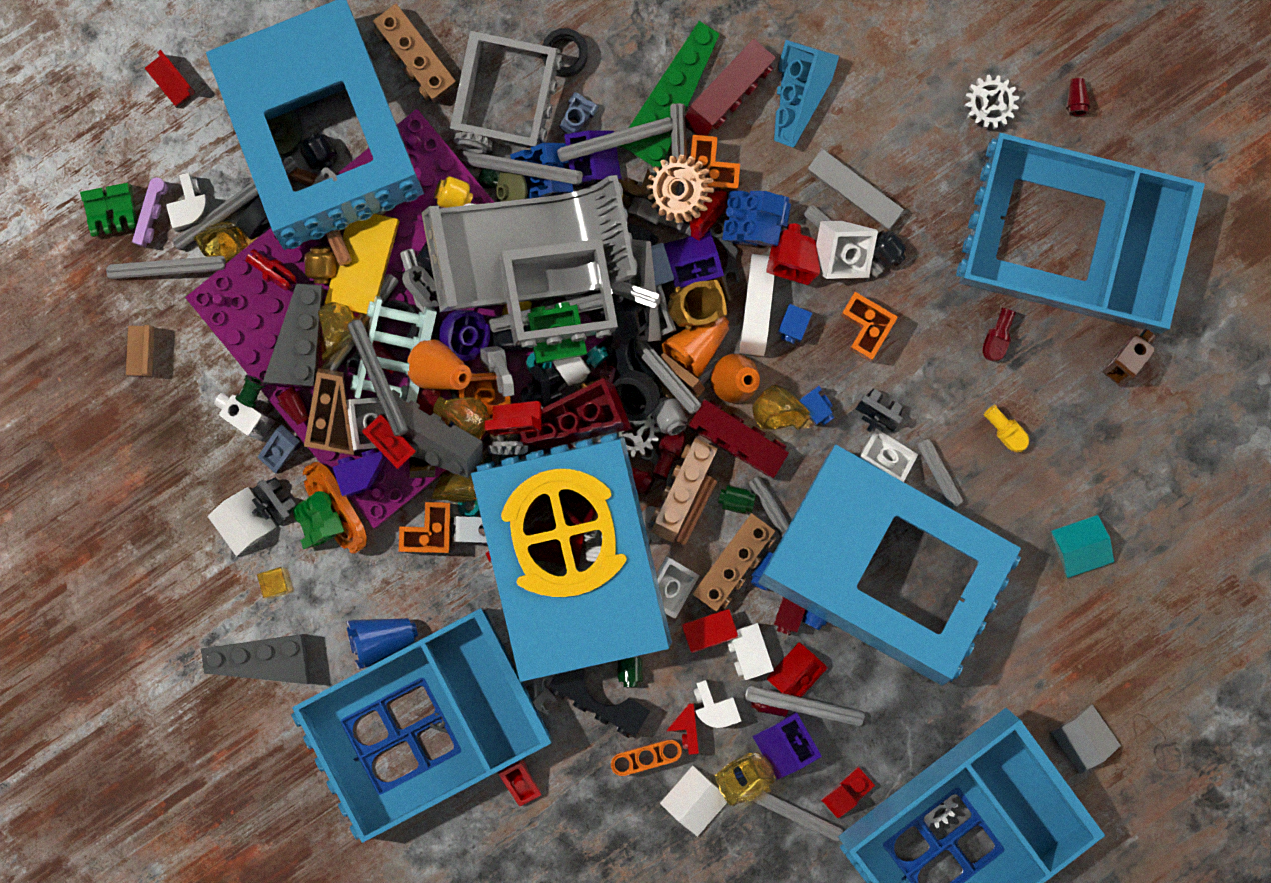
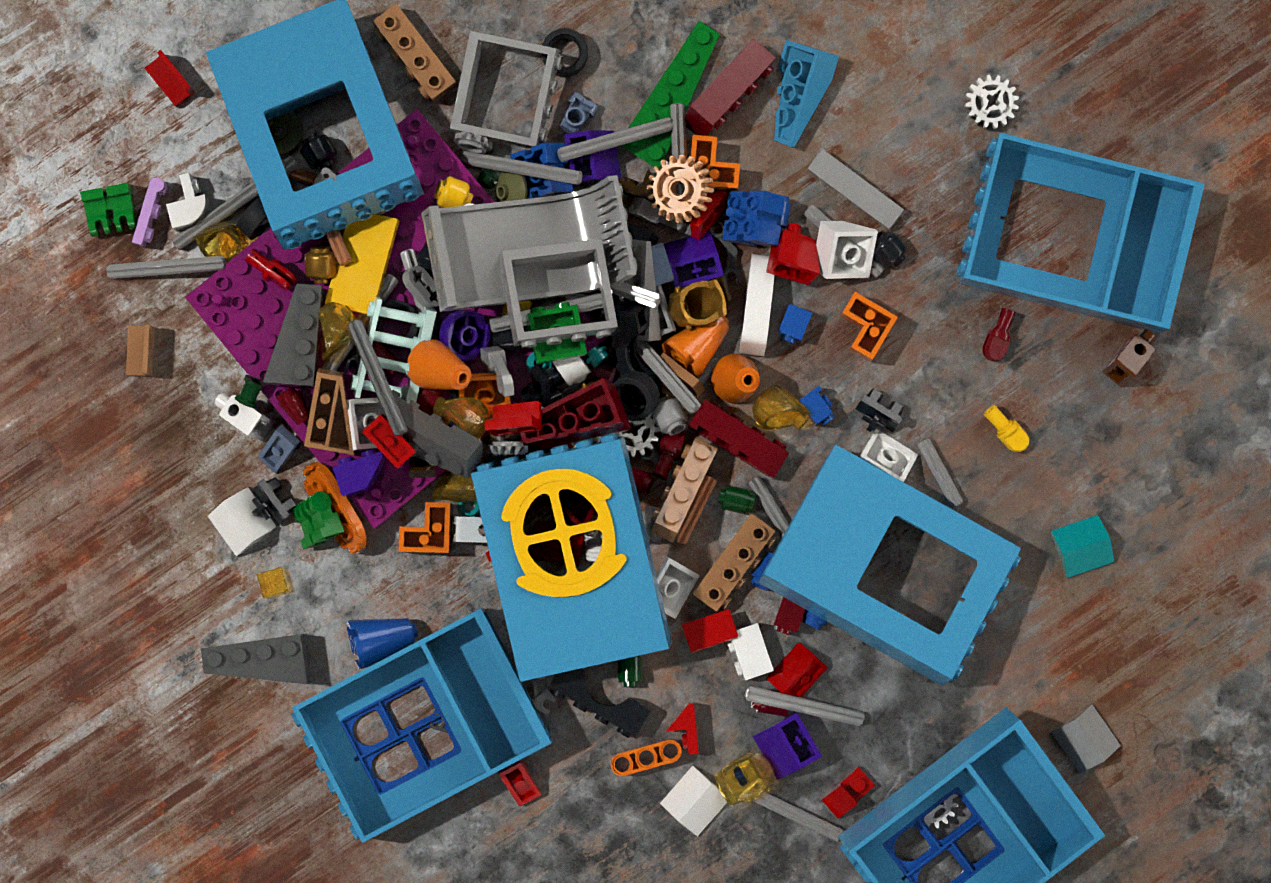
(715, 714): white brick -> none
(1078, 99): dark red cone -> none

